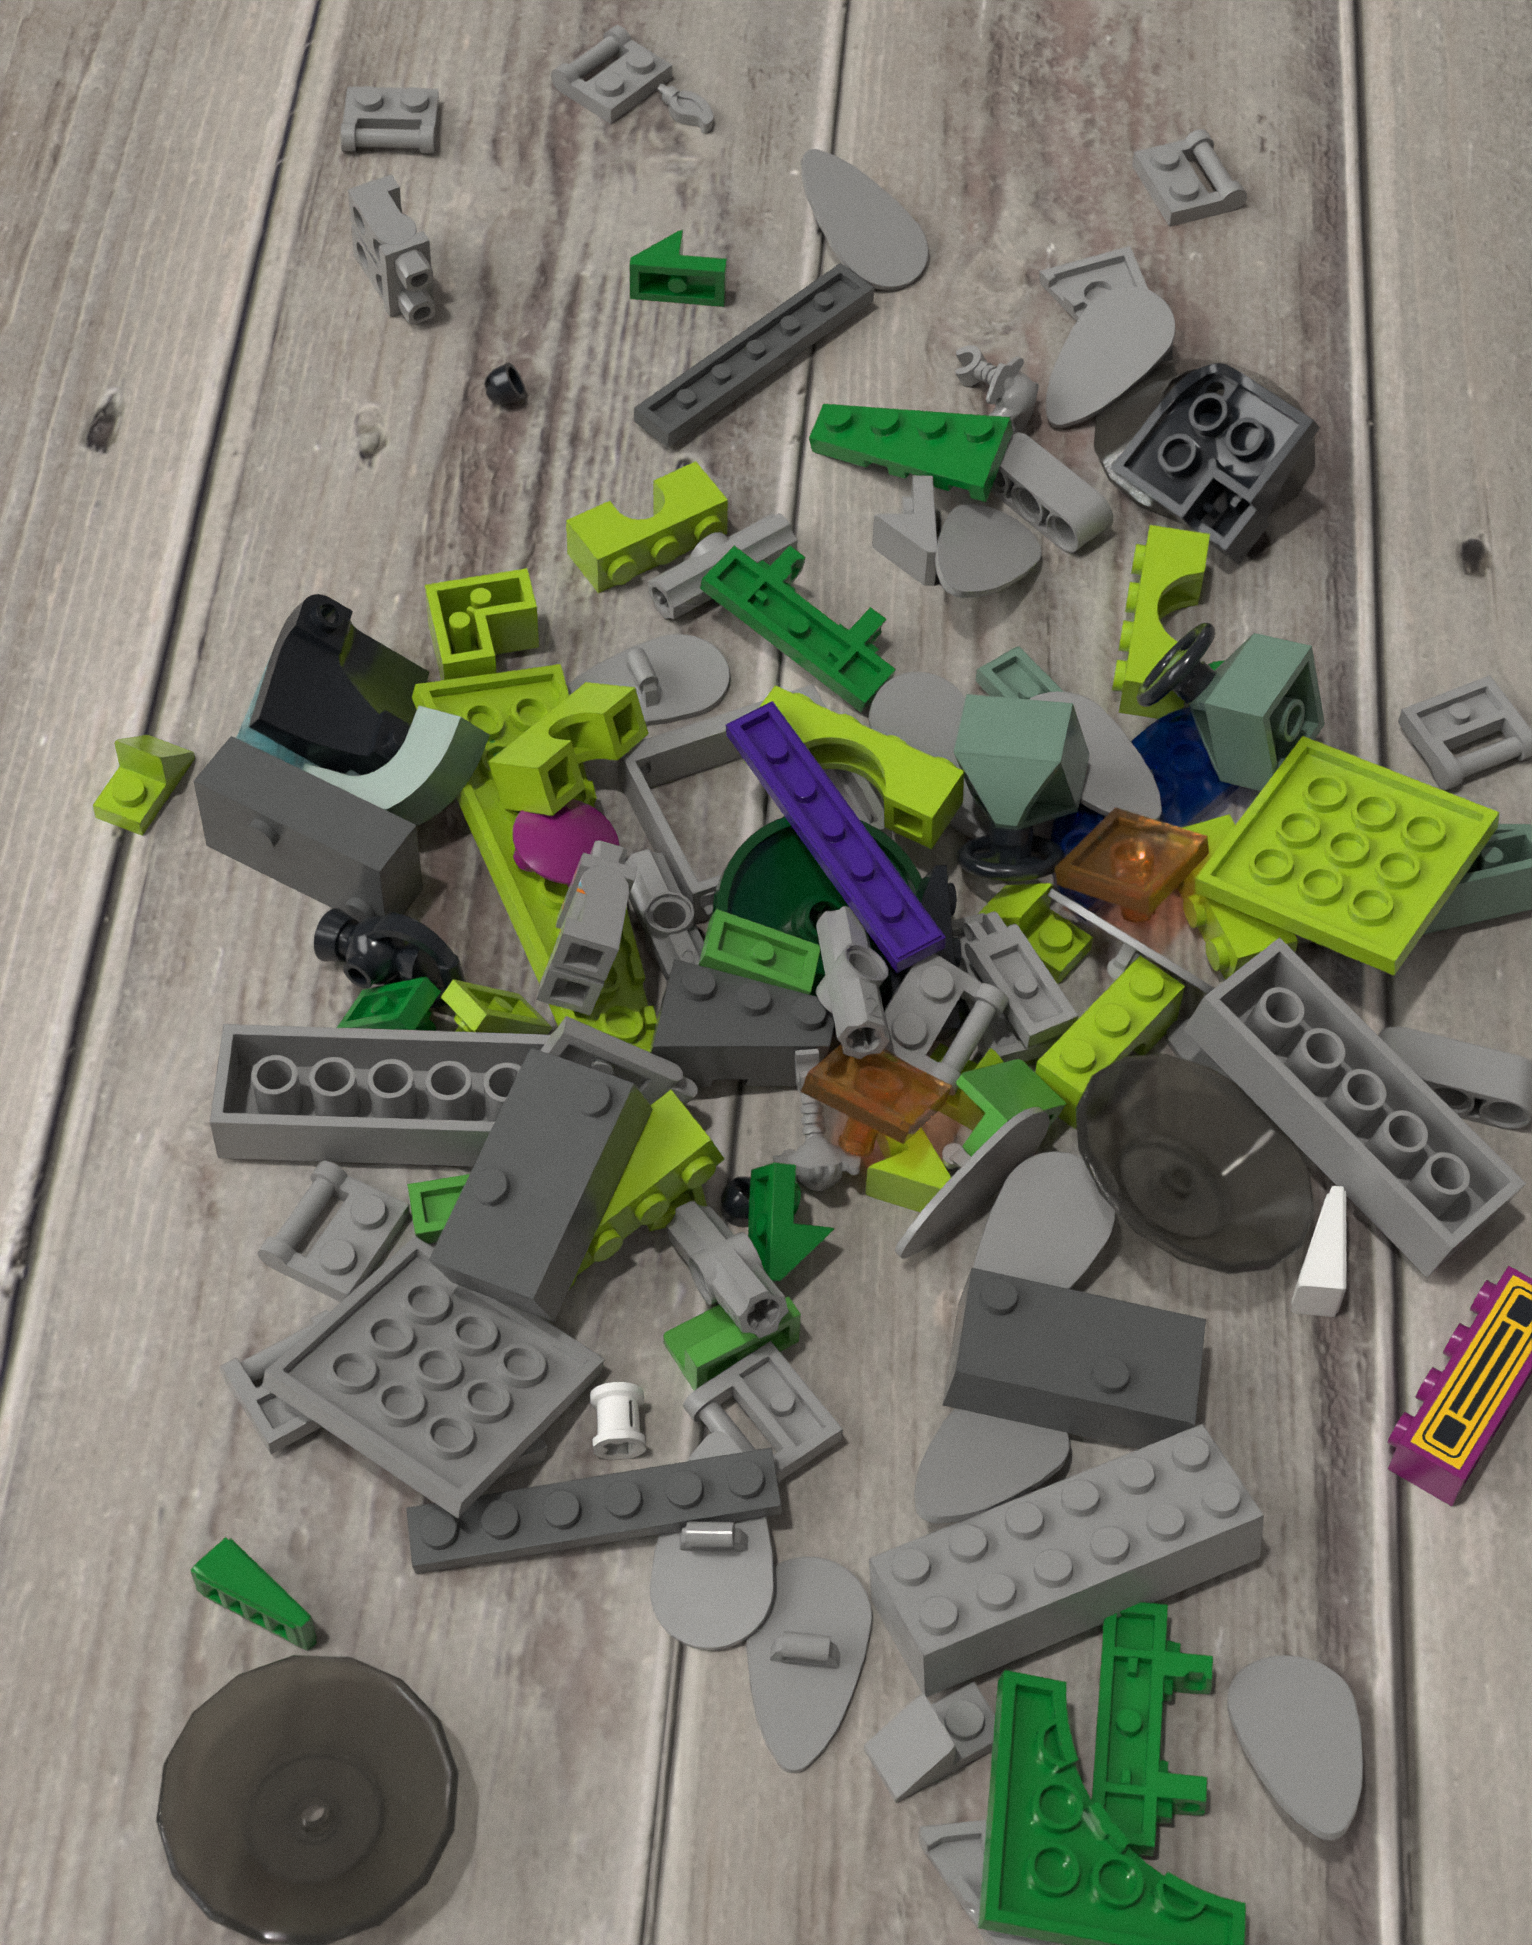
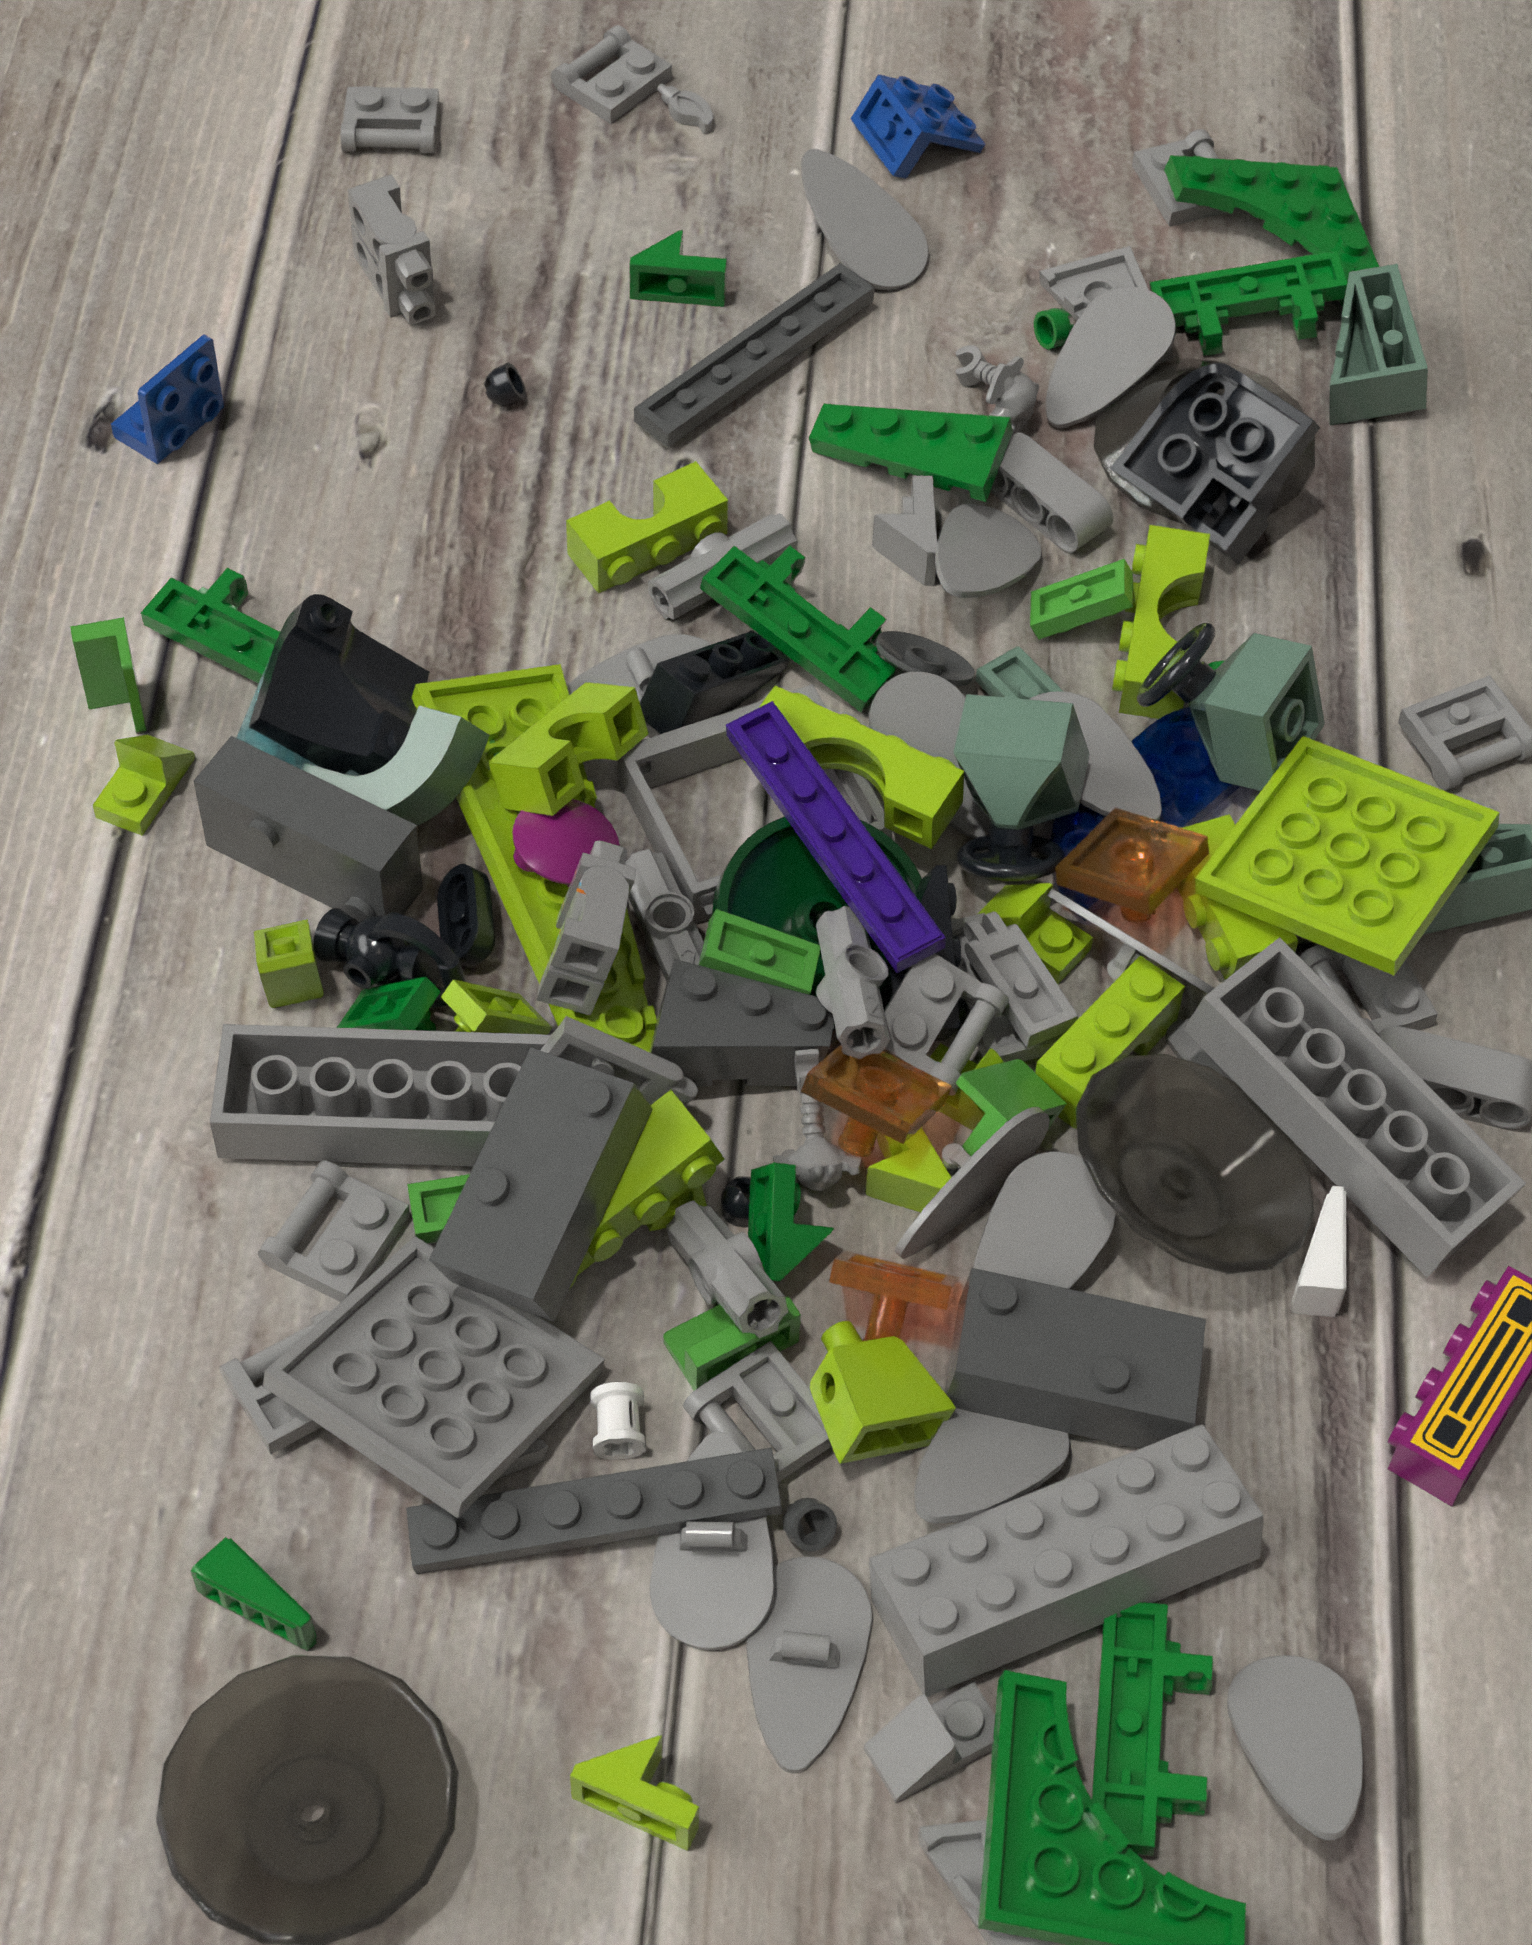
(108, 666): none -> bright green panel
(173, 403): none -> blue bracket
(212, 624): none -> green hinge
(288, 964): none -> lime slope
(466, 914): none -> black plate
(480, 618): lime brick -> none
(622, 1789): none -> lime slope
(709, 681): none -> black slope
(819, 1518): none -> dark grey hinge
(875, 1396): none -> lime torso
(892, 1289): none -> clear orange tile
(906, 116): none -> blue bracket
(919, 654): none -> dark grey dish
(1052, 327): none -> green hinge
(1081, 599): none -> bright green plate
(1288, 285): none -> green hinge
(1294, 199): none -> green plate
(1378, 350): none -> sand green wedge
(1386, 998): none -> light grey plate

